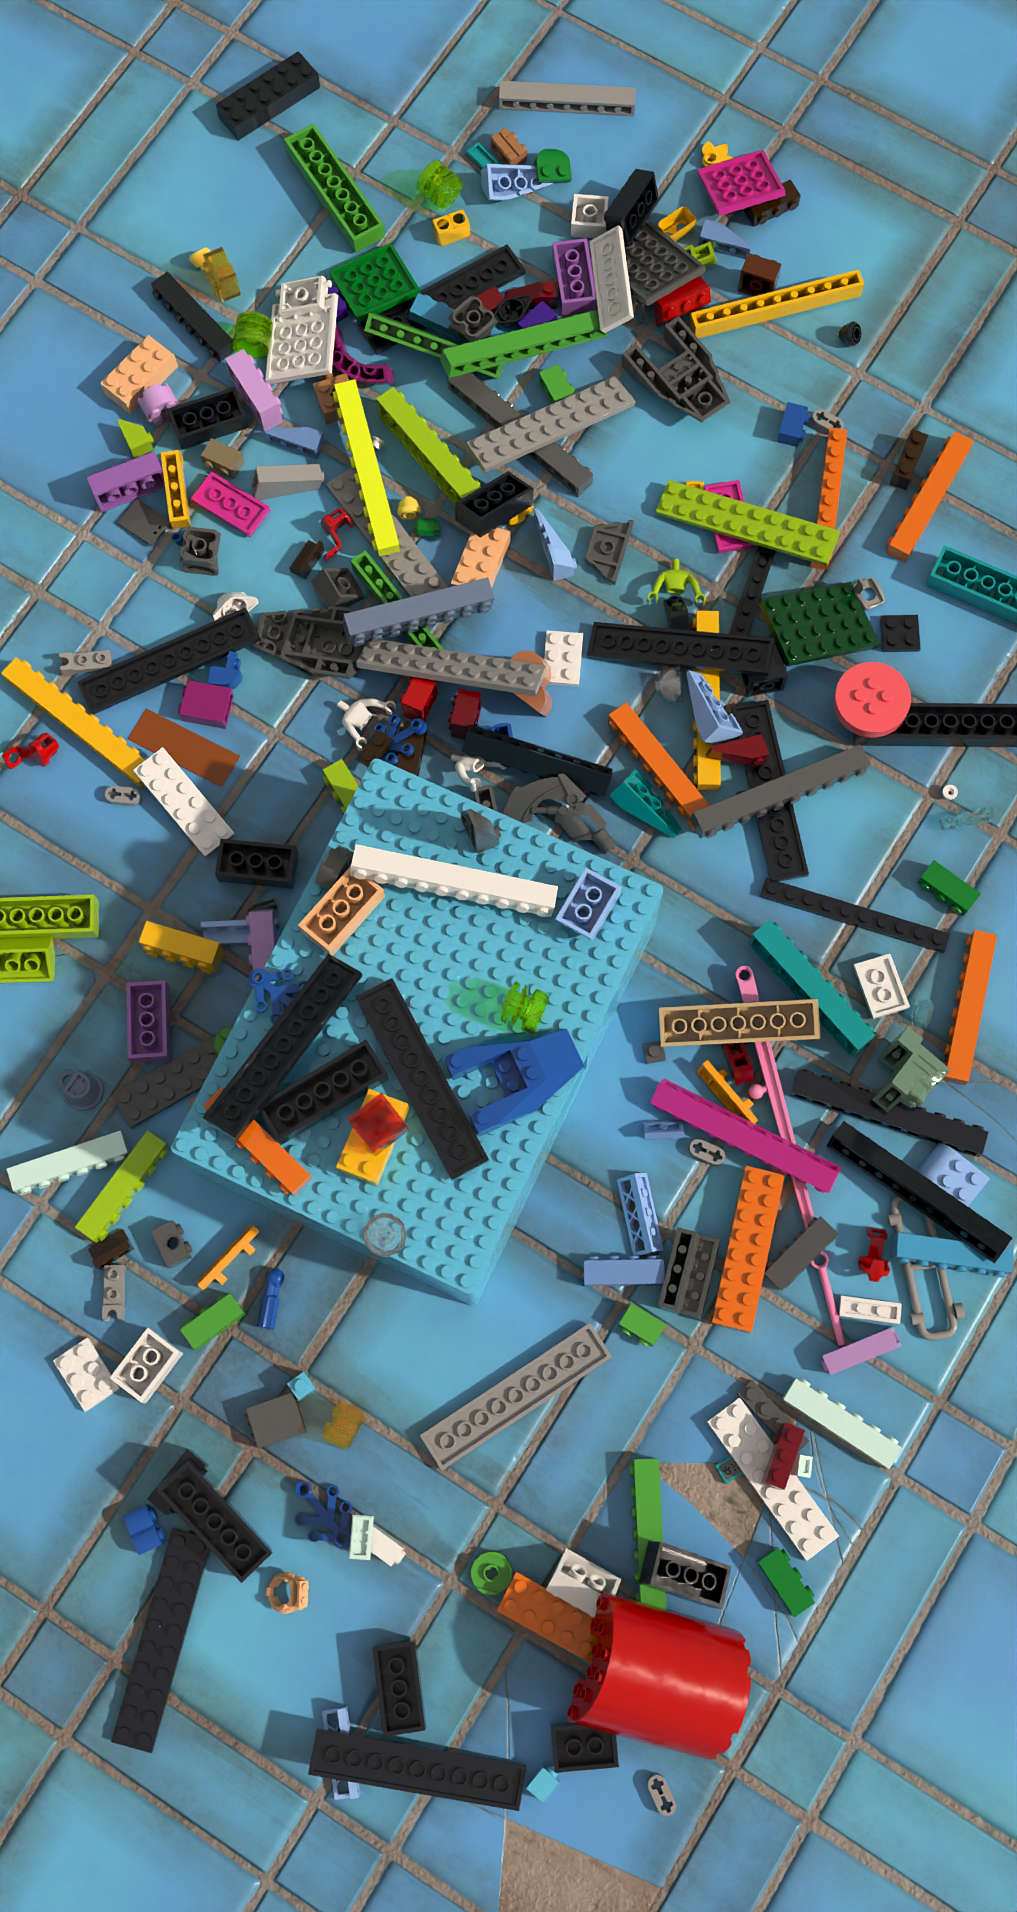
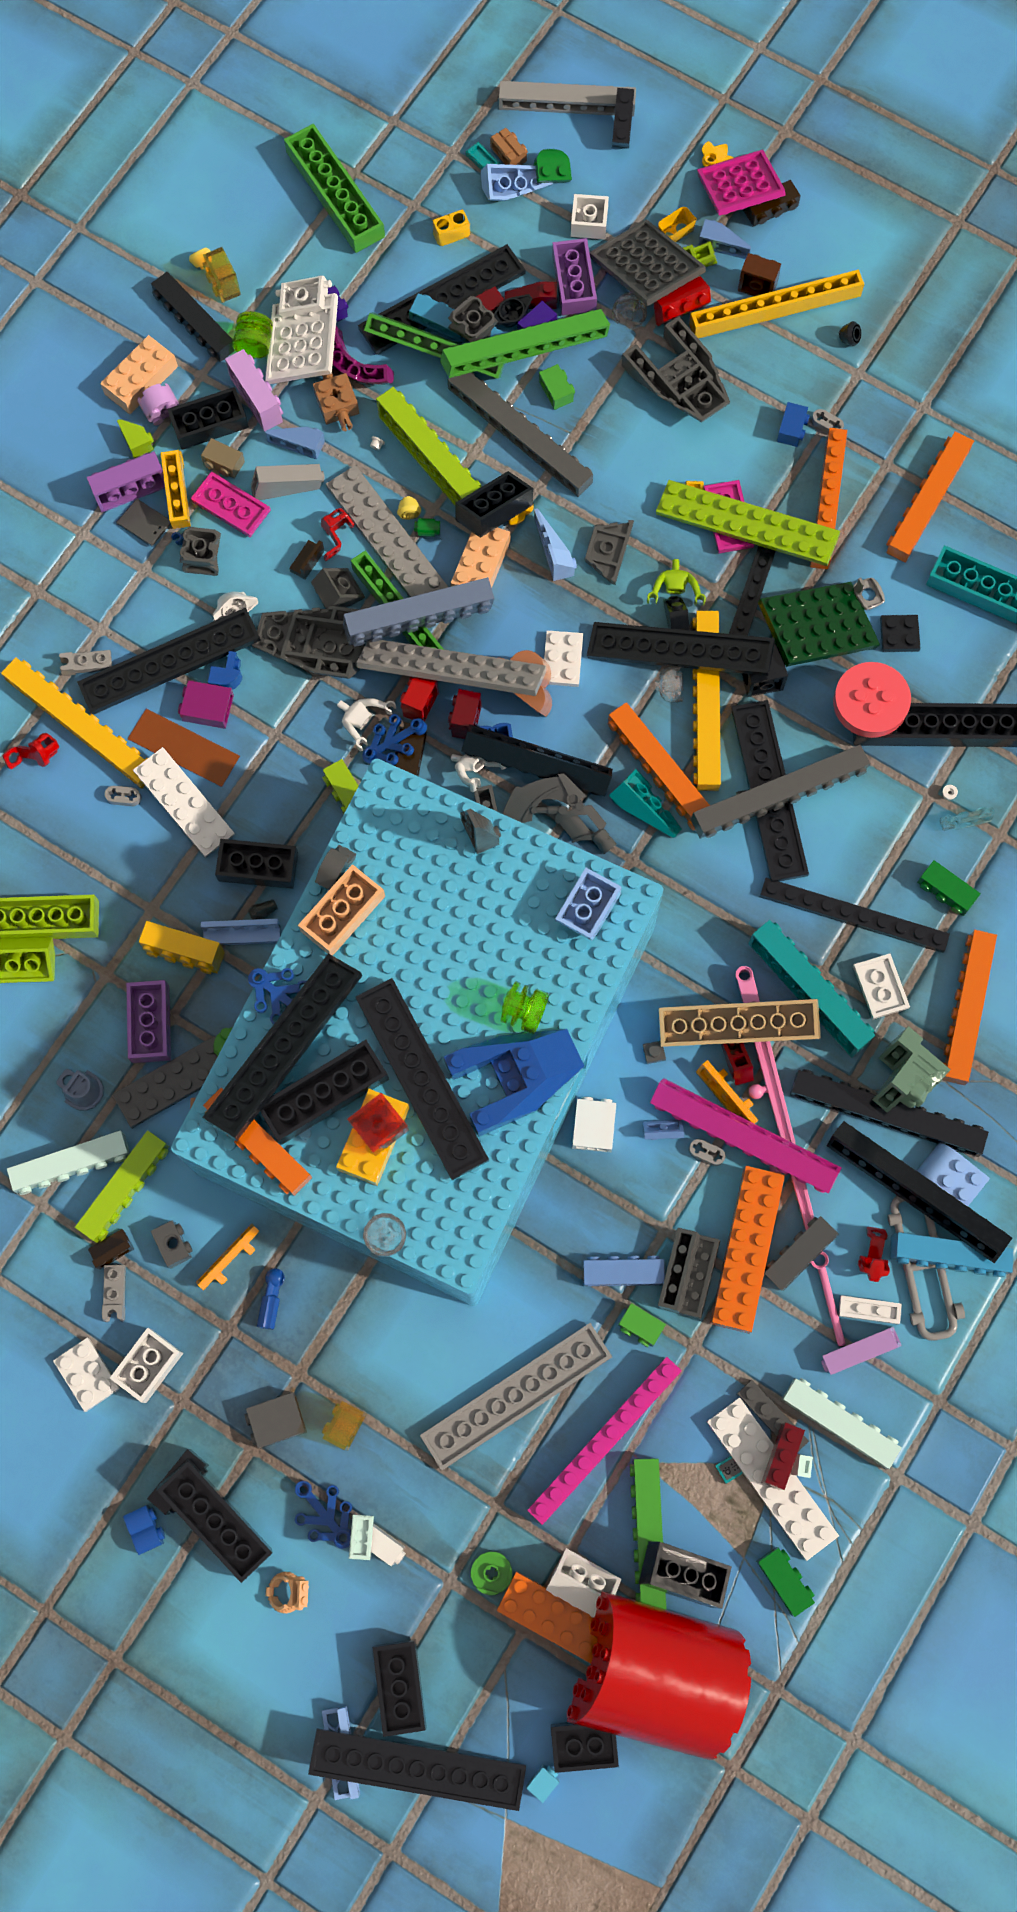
(161, 1642): black plate -> none
(212, 1321): bright green brick -> none
(261, 937): lavender brick -> none
(268, 95): black brick -> none
(302, 1386): medium azure brick -> none
(367, 468): neon yellow brick -> none
(374, 282): green plate -> none
(375, 748): dark brown plate -> none
(439, 184): clear neon green wheel -> none
(453, 881): white brick -> none
(550, 424): light grey plate -> none
(594, 1124): none -> white brick
(604, 1440): none -> dark pink brick
(611, 279): white plate -> none
(623, 118): none -> black brick
(633, 204): black brick -> none
(643, 1212): light blue fence -> none
(657, 1797): light grey beam -> none
(710, 717): light blue wedge -> none
(742, 751): dark red slope -> none
(908, 459): dark brown brick -> none
(922, 1012): clear light blue brick -> none

